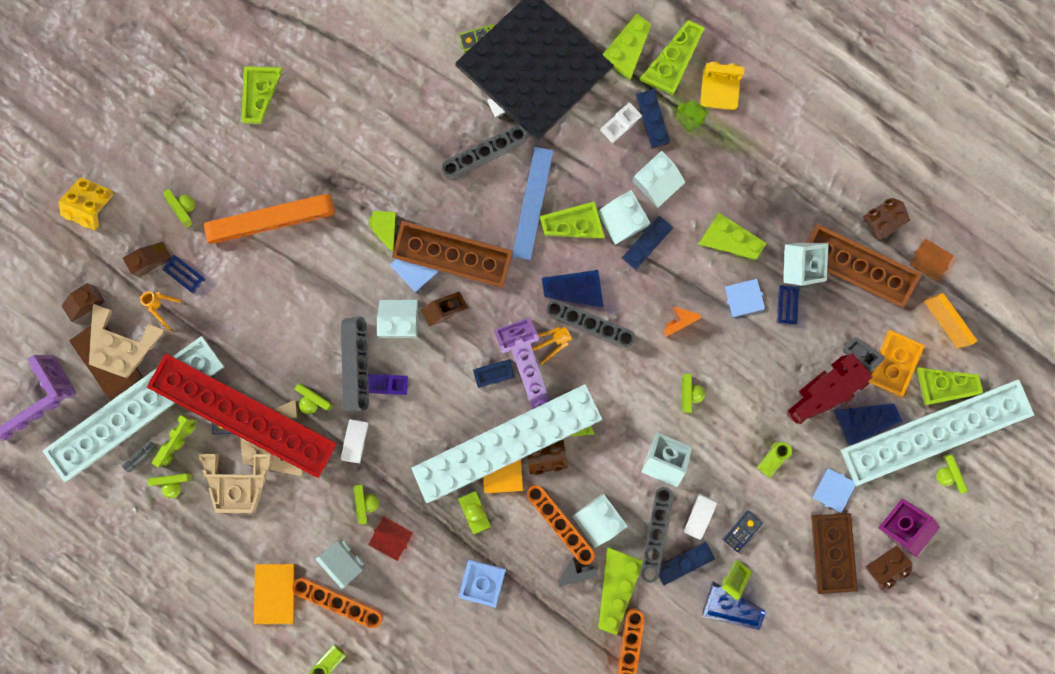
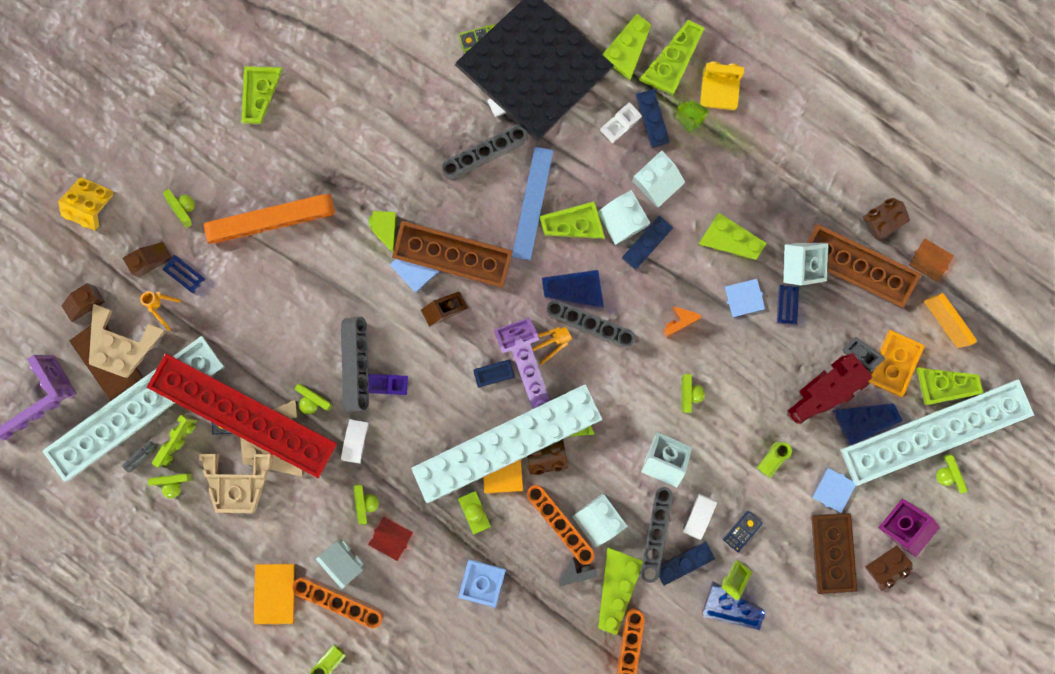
(397, 319): light aqua slope -> none

